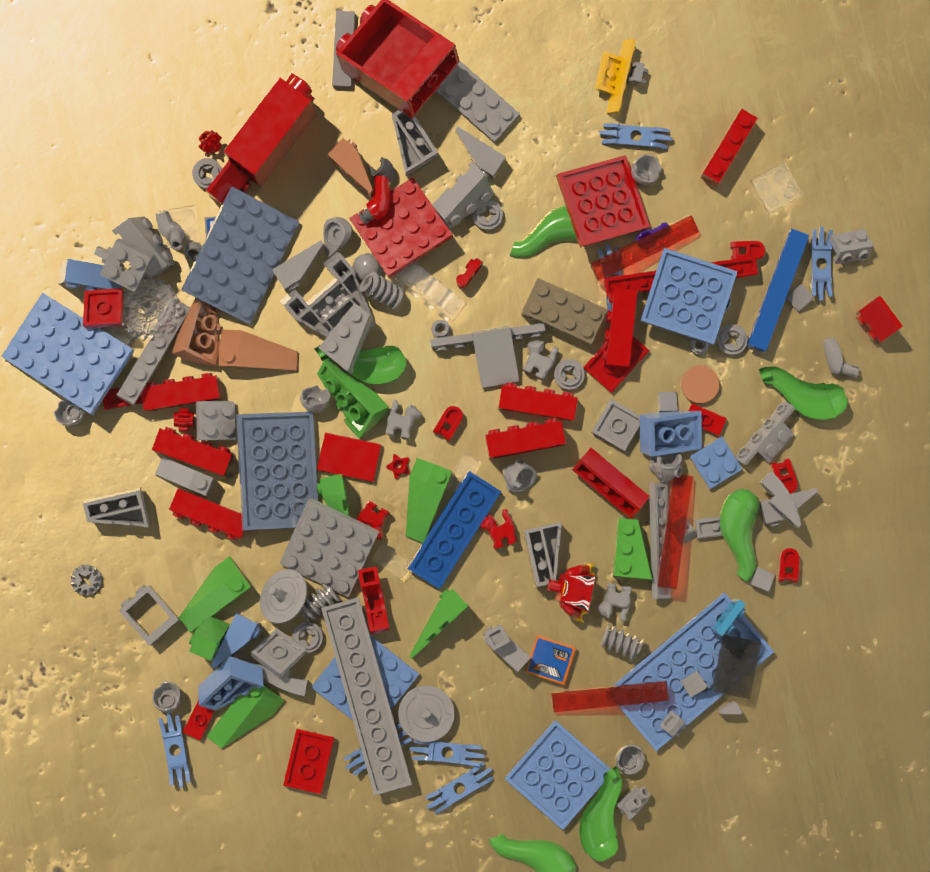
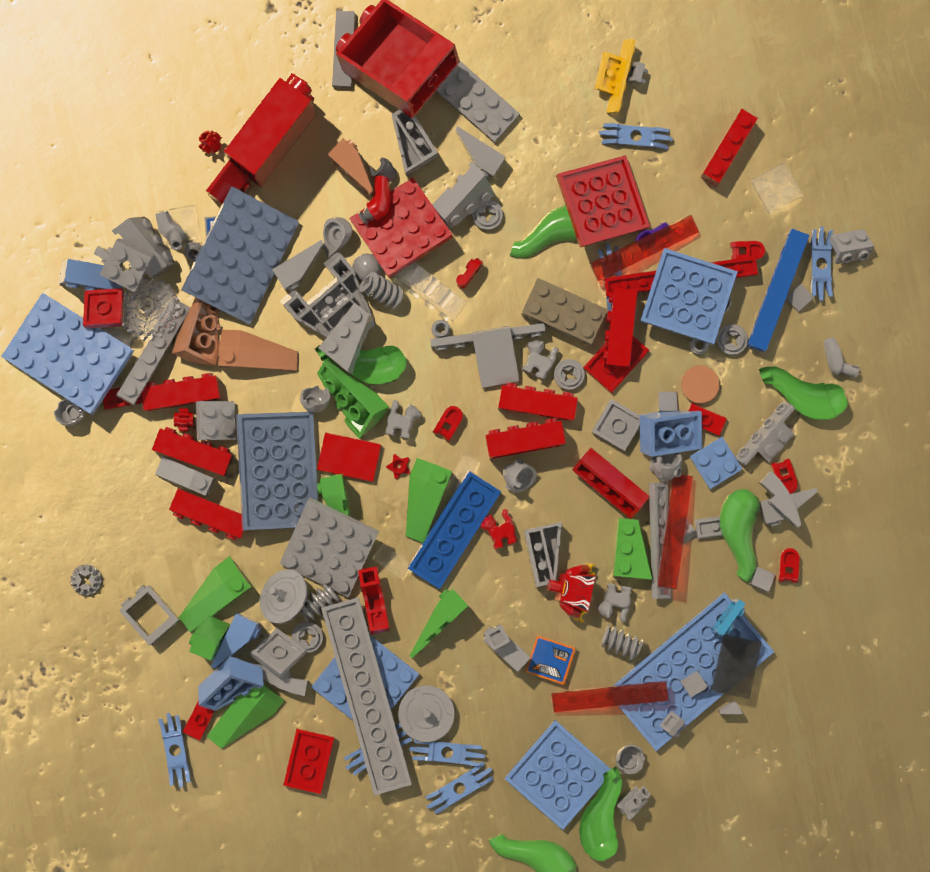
(118, 508): light grey wedge -> none
(166, 697): light grey hair -> none
(197, 172): light grey gear -> none
(375, 520): red animal -> none
(646, 169): light grey hair -> none
(878, 320): red slope -> none

